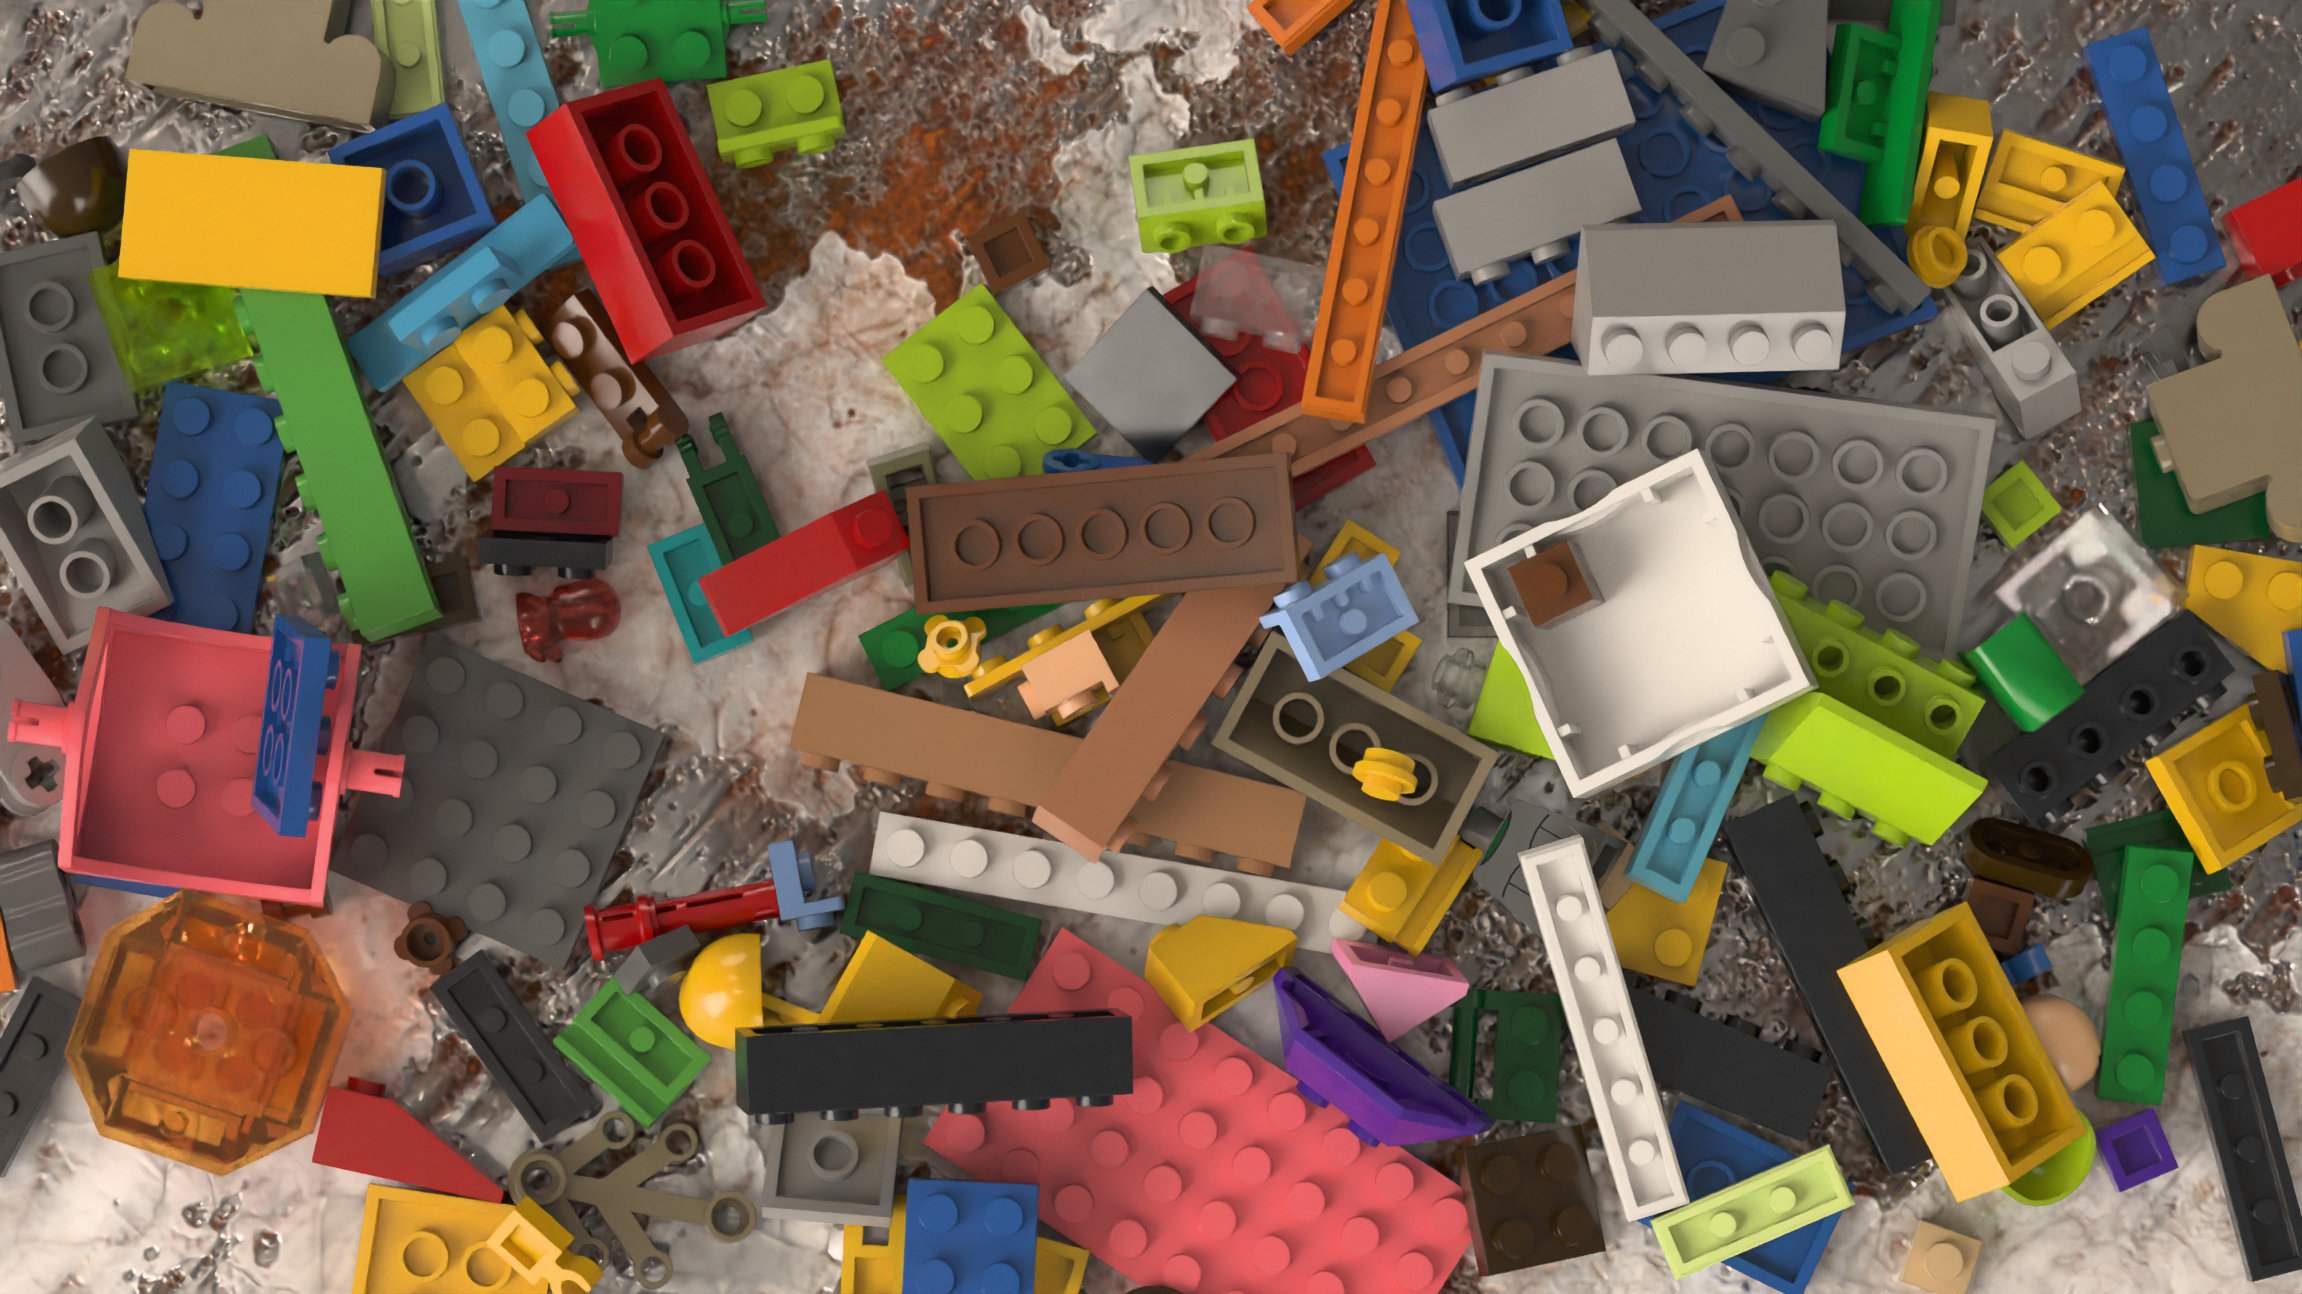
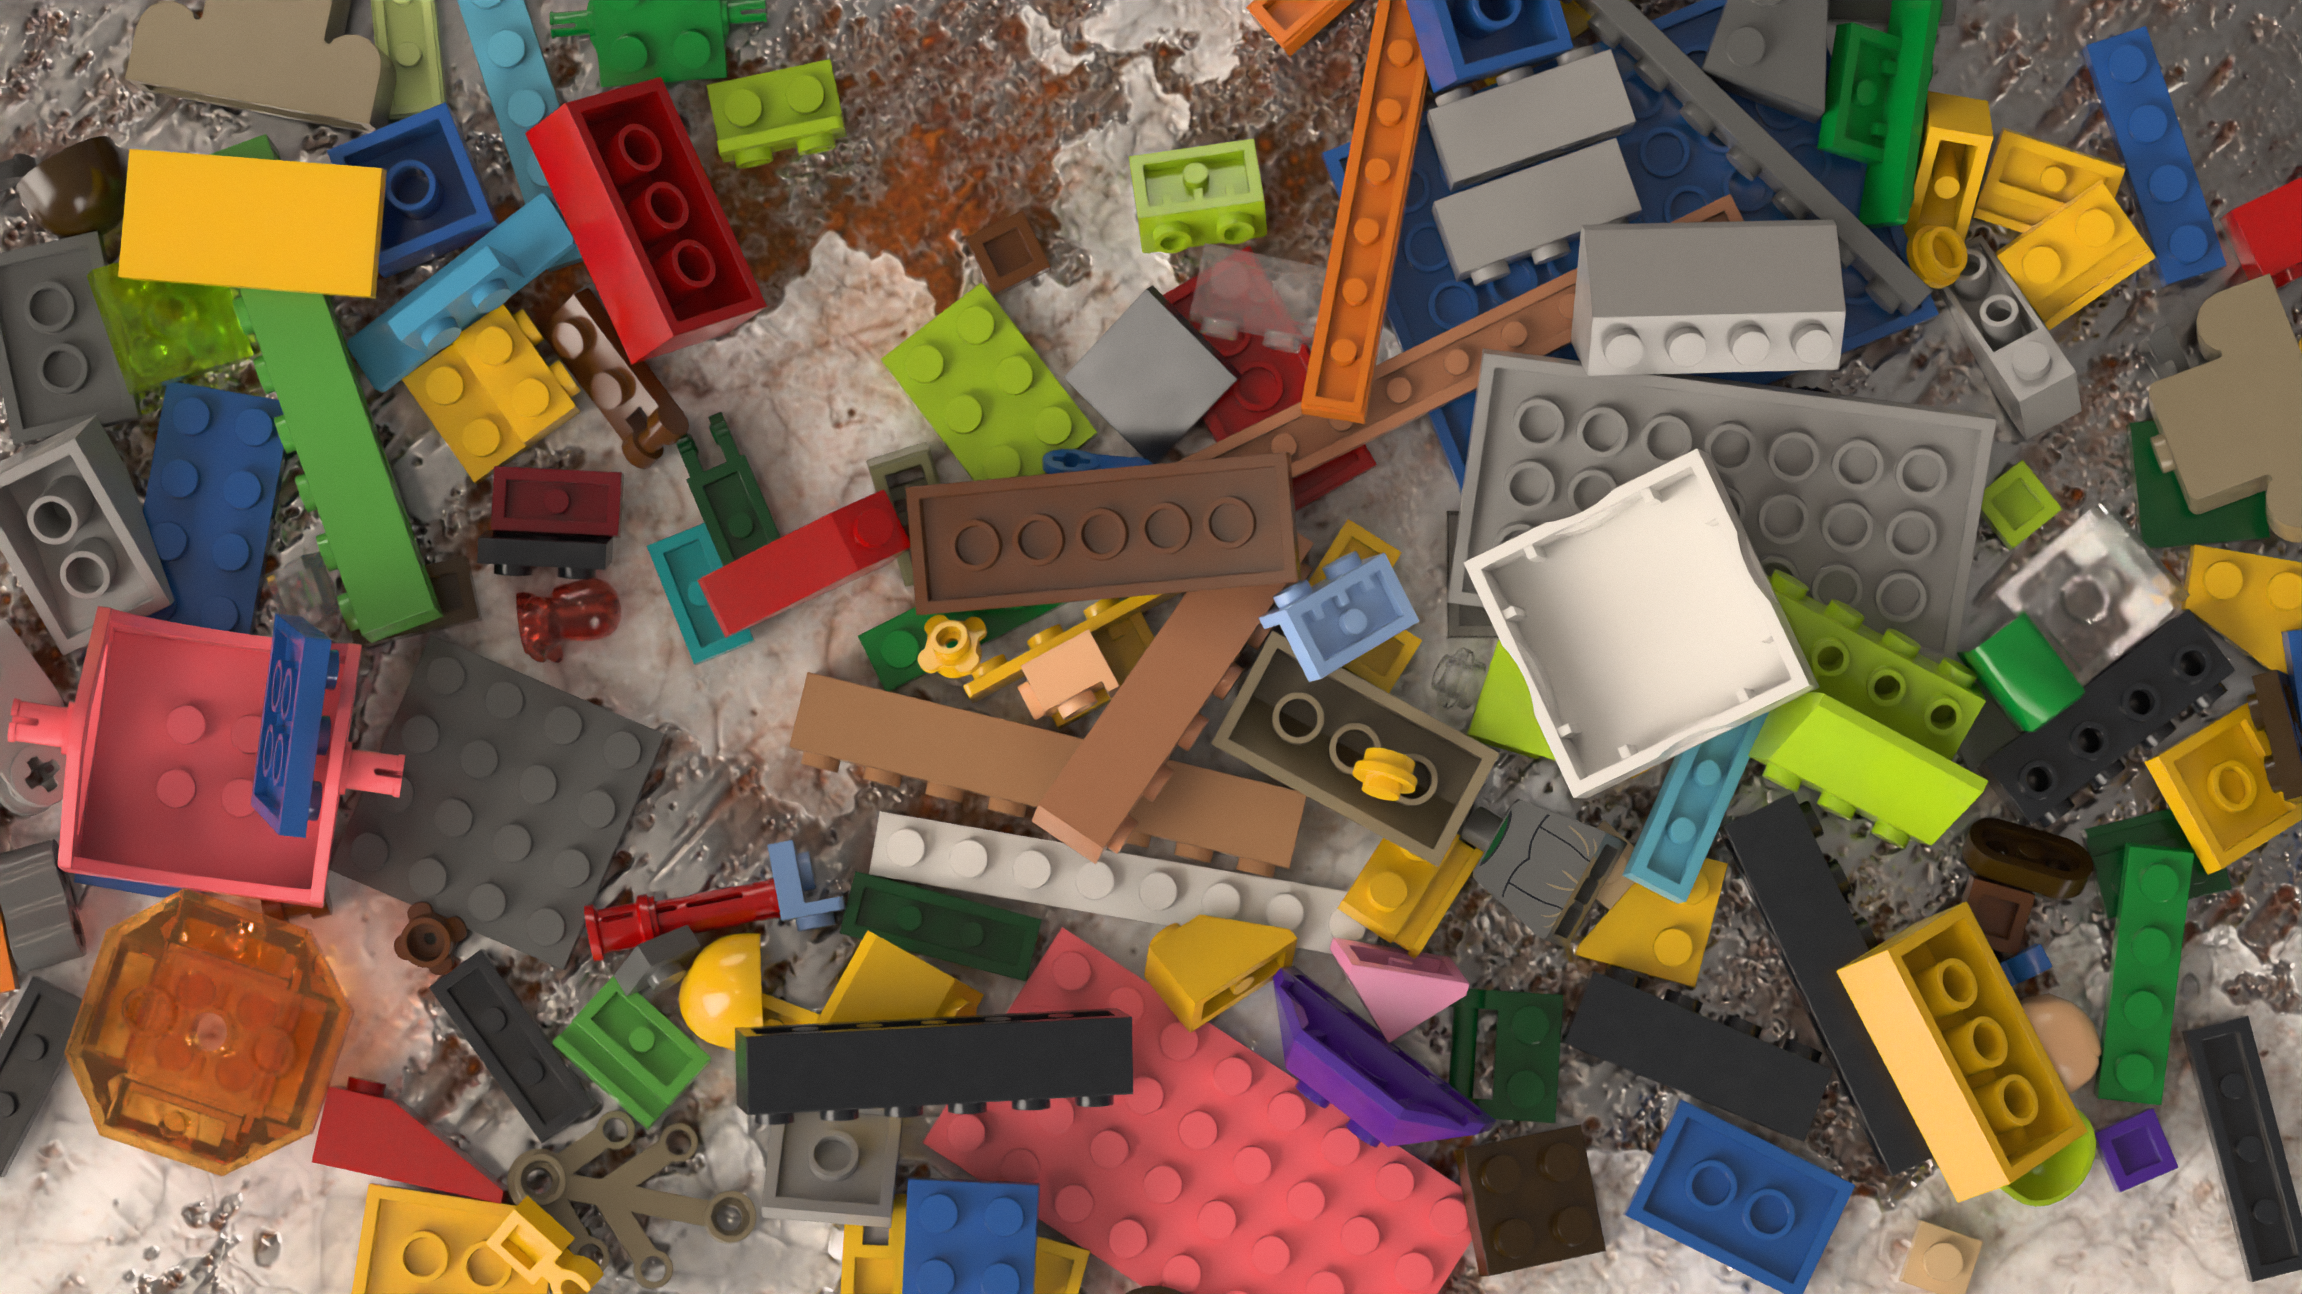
(1556, 585): reddish brown brick -> none
(1603, 1027): white tile -> none
(1752, 1212): yellowish green tile -> none

